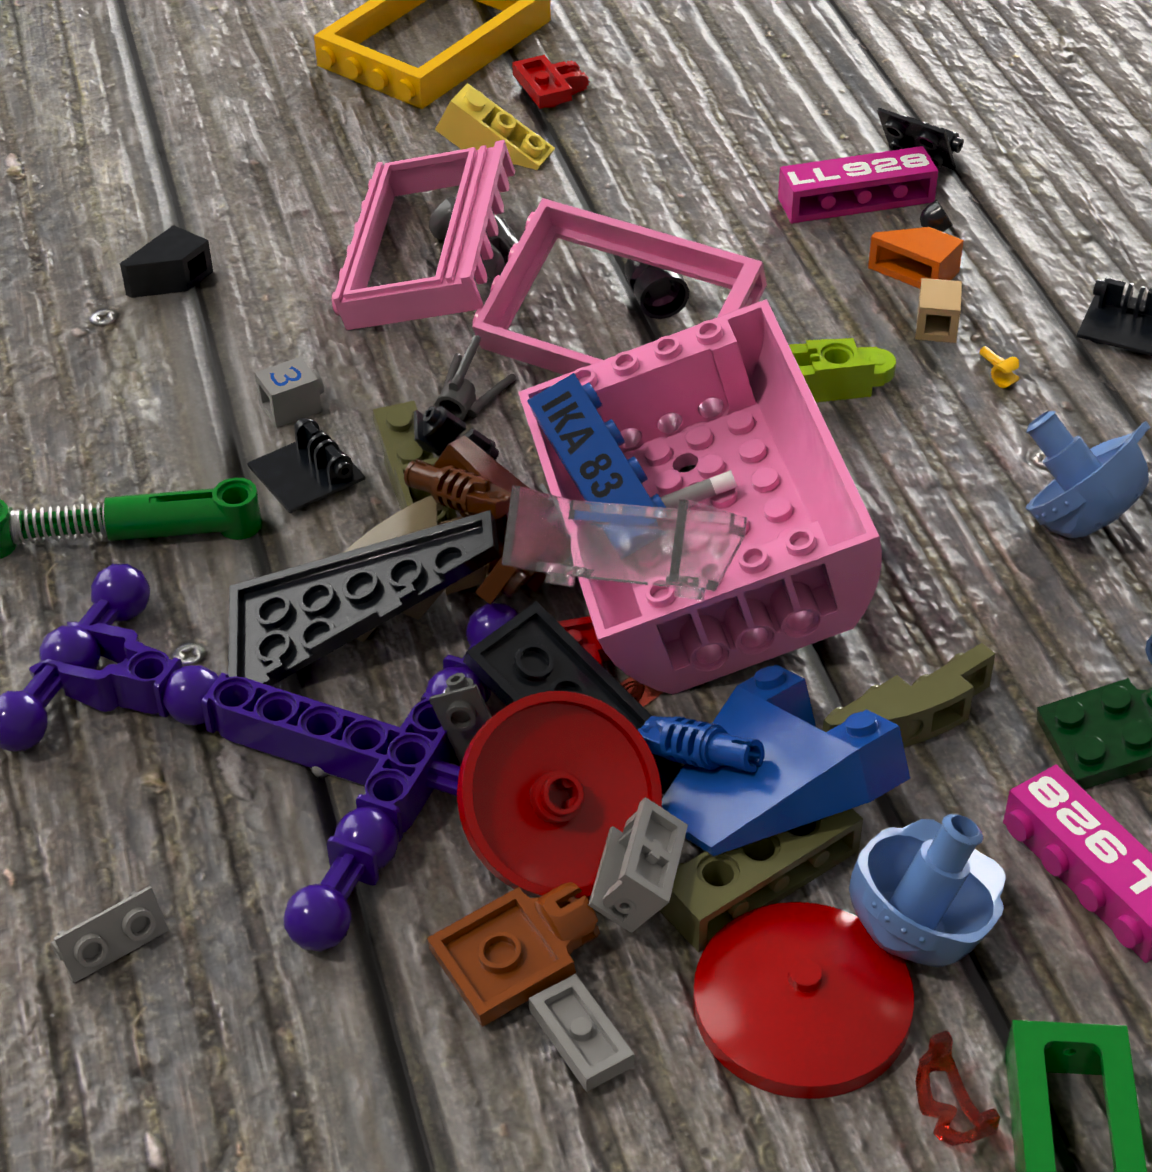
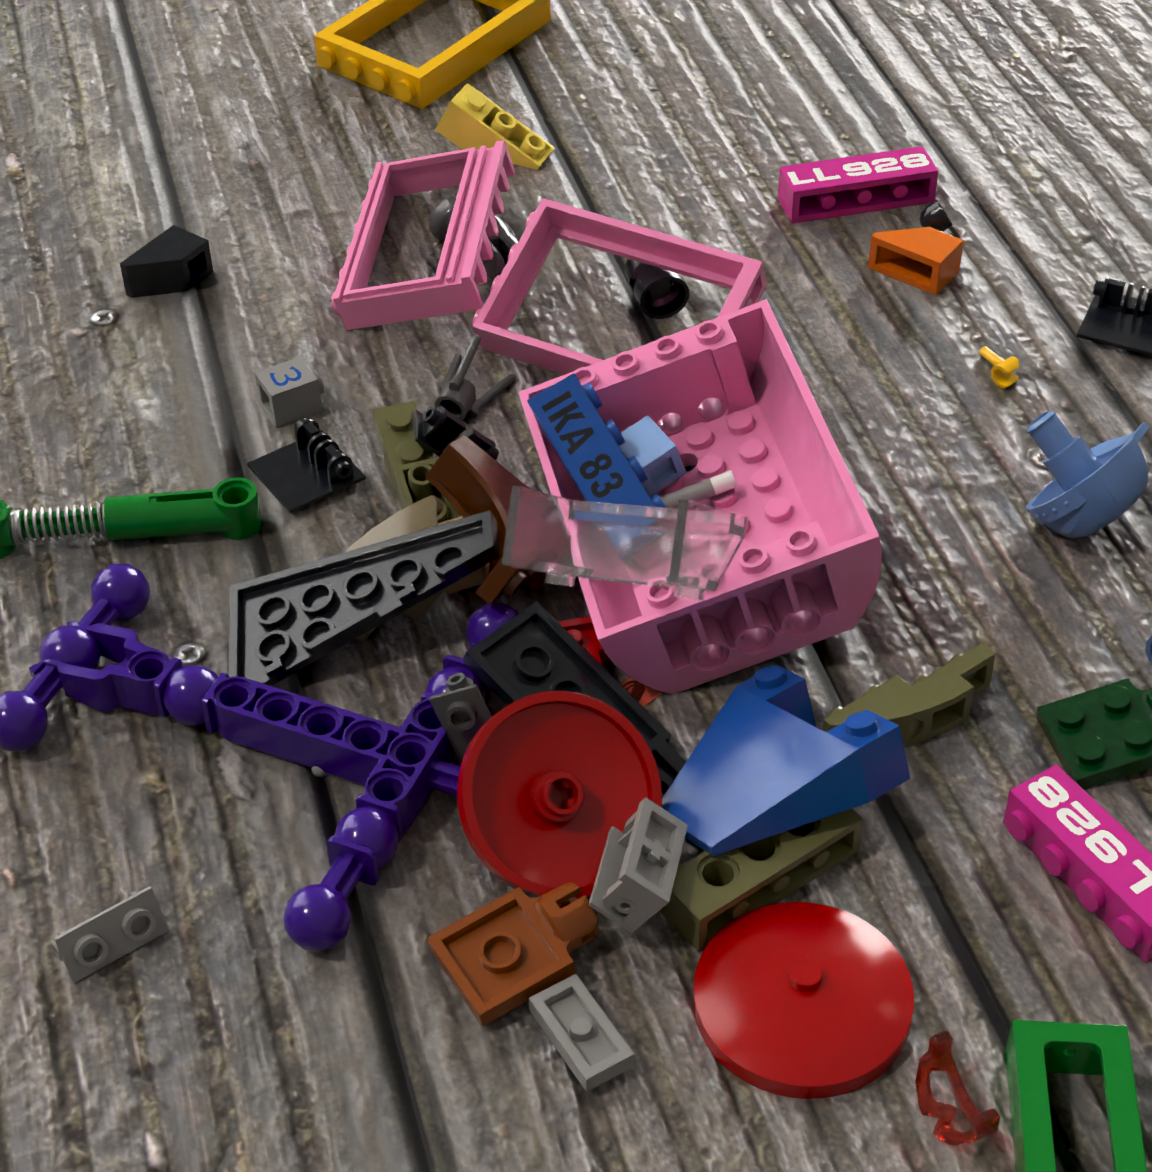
(458, 488): reddish brown hinge -> none
(548, 82): red hinge -> none
(654, 453): none -> light blue brick
(701, 744): blue hinge -> none
(841, 370): lime piece -> none
(909, 132): black hinge -> none
(927, 890): medium blue piece -> none
(938, 310): tan brick -> none

